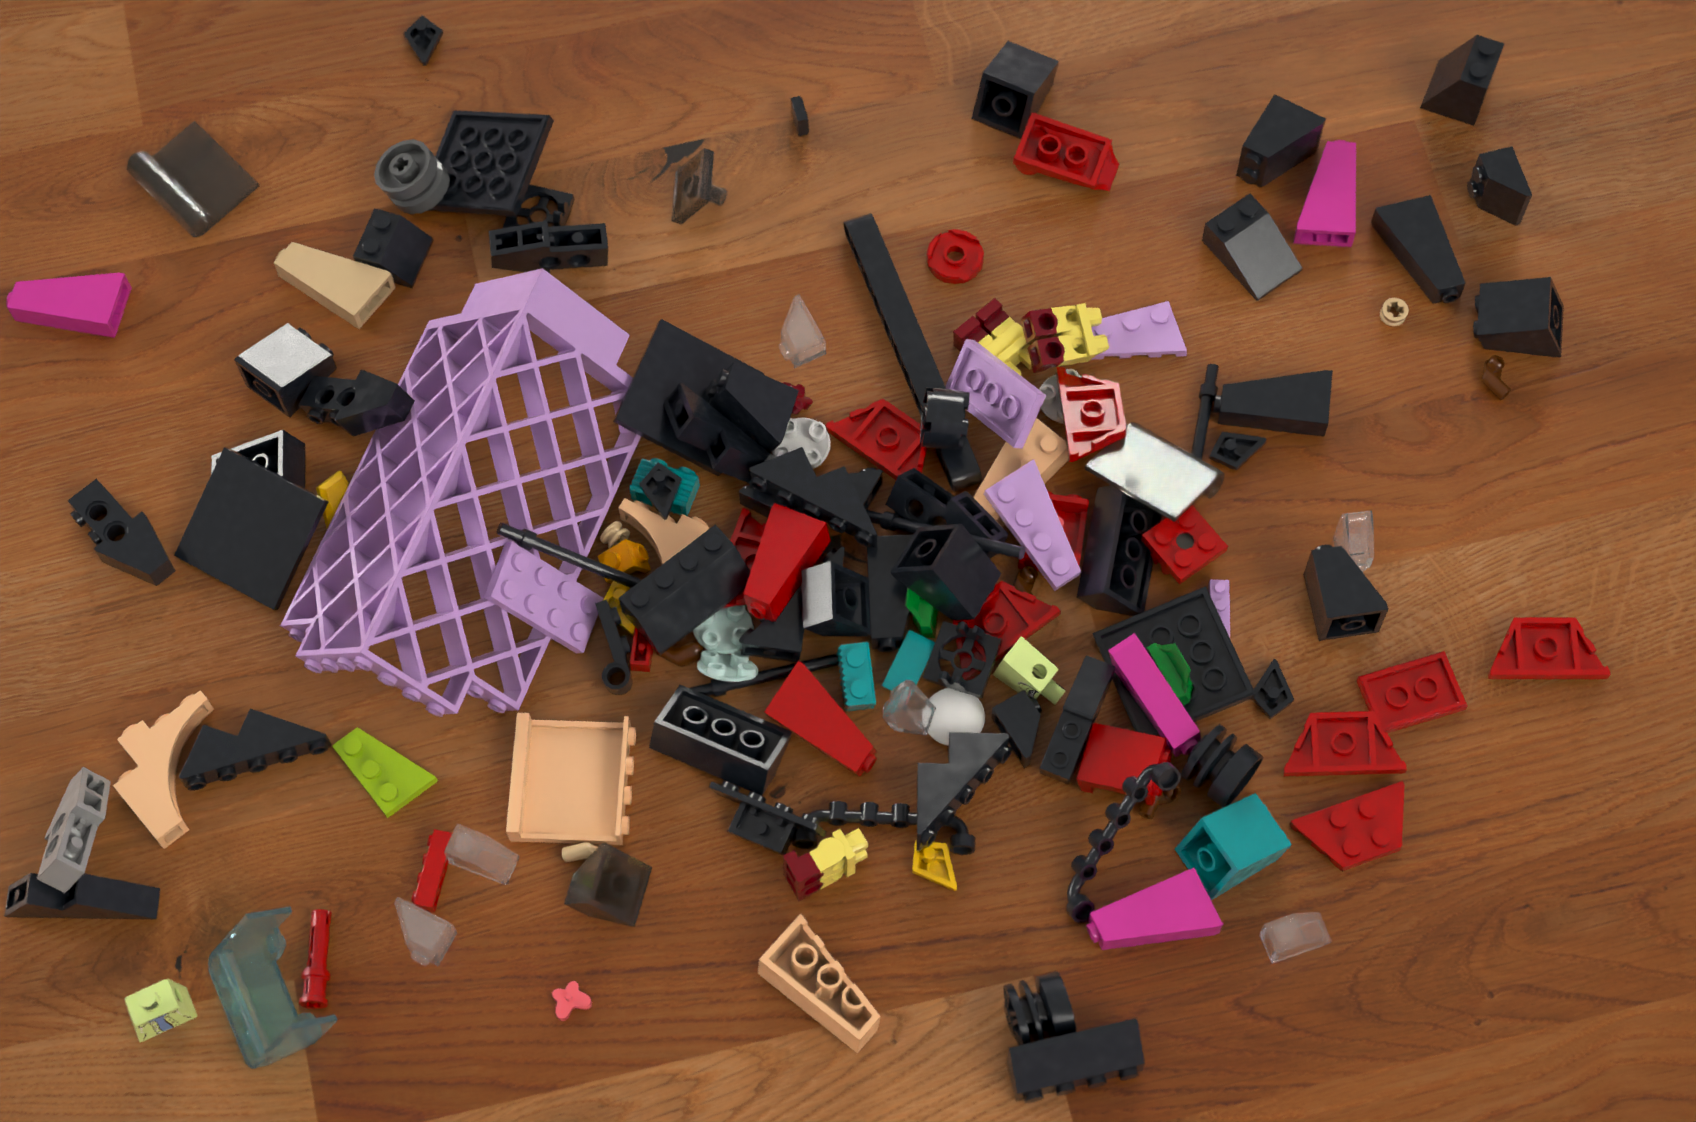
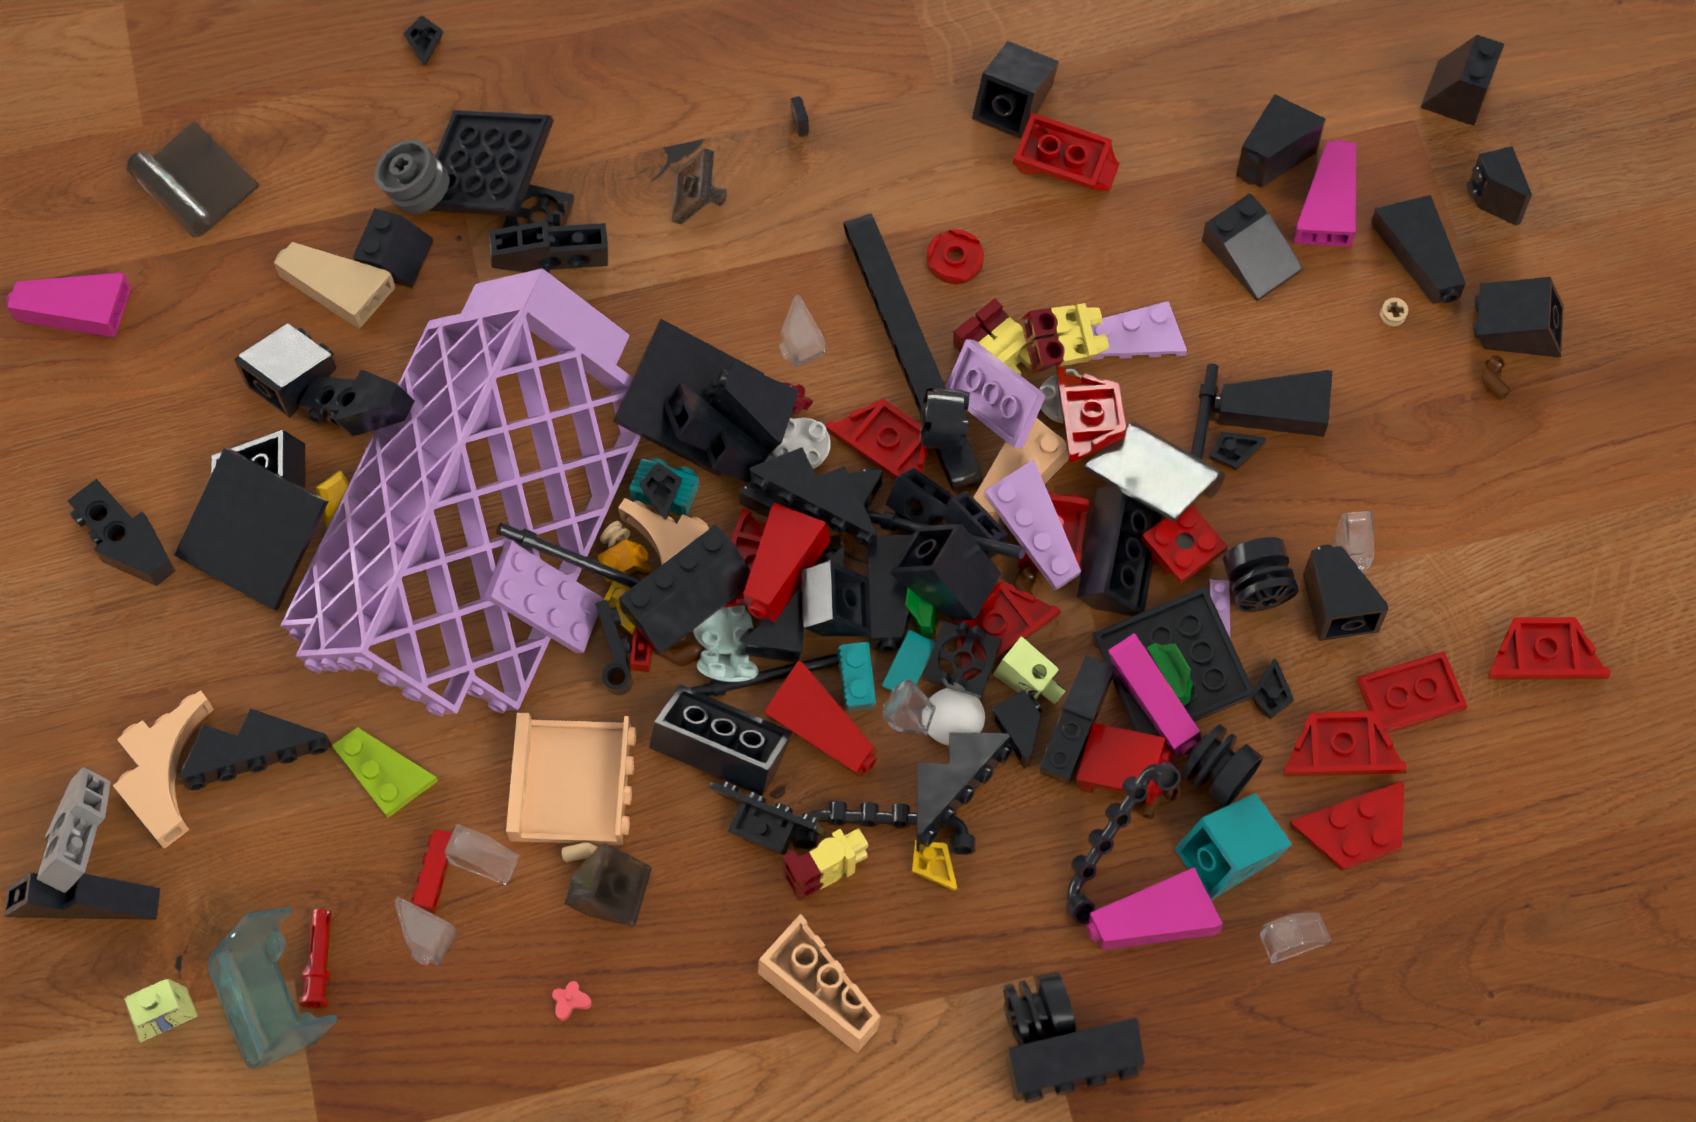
(1260, 574): none -> black wheel

